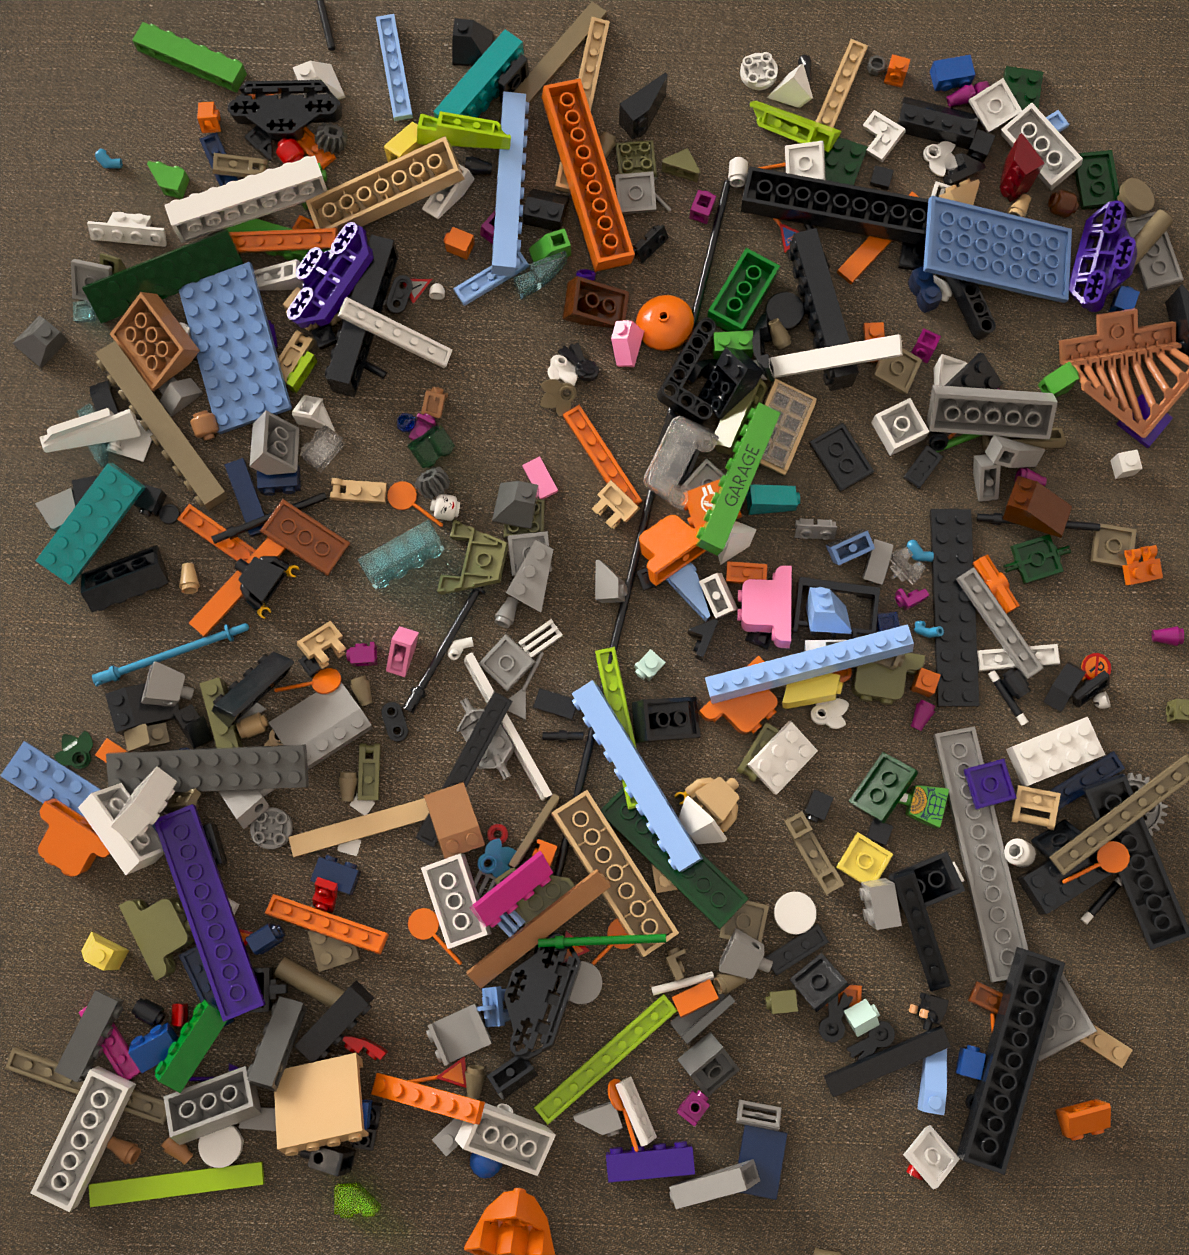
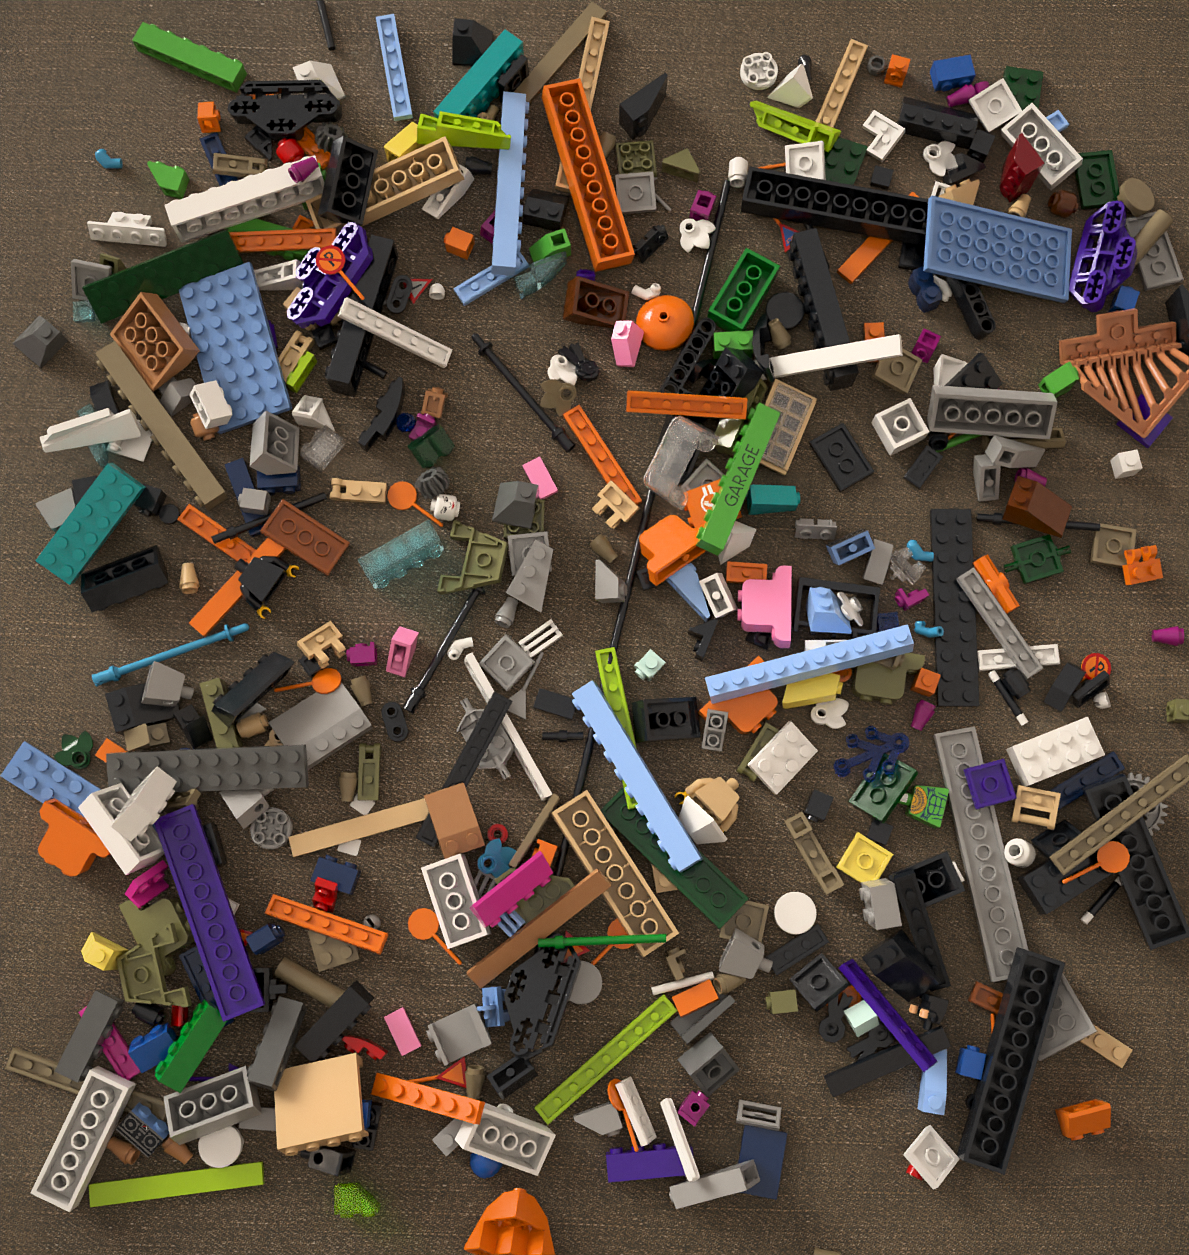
(143, 972): none -> olive wing
(143, 1129): none -> brick
(148, 885): none -> dark pink bracket
(211, 404): none -> white brick
(254, 501): none -> light grey brick
(302, 169): none -> magenta cone
(331, 261): none -> piece
(347, 181): none -> black slope
(374, 918): none -> light grey hinge
(389, 408): none -> black slope
(402, 1031): none -> bright pink tile
(491, 114): none -> tan arm
(558, 433): none -> black bar
(603, 548): none -> dark tan cone
(648, 293): none -> white arm
(680, 1140): none -> white axle
(686, 404): none -> orange plate
(697, 236): none -> white plate
(714, 730): none -> light grey slope
(851, 608): none -> white plate
(873, 752): none -> clear blue plant
(888, 1015): none -> dark purple tile
(901, 966): none -> black slope

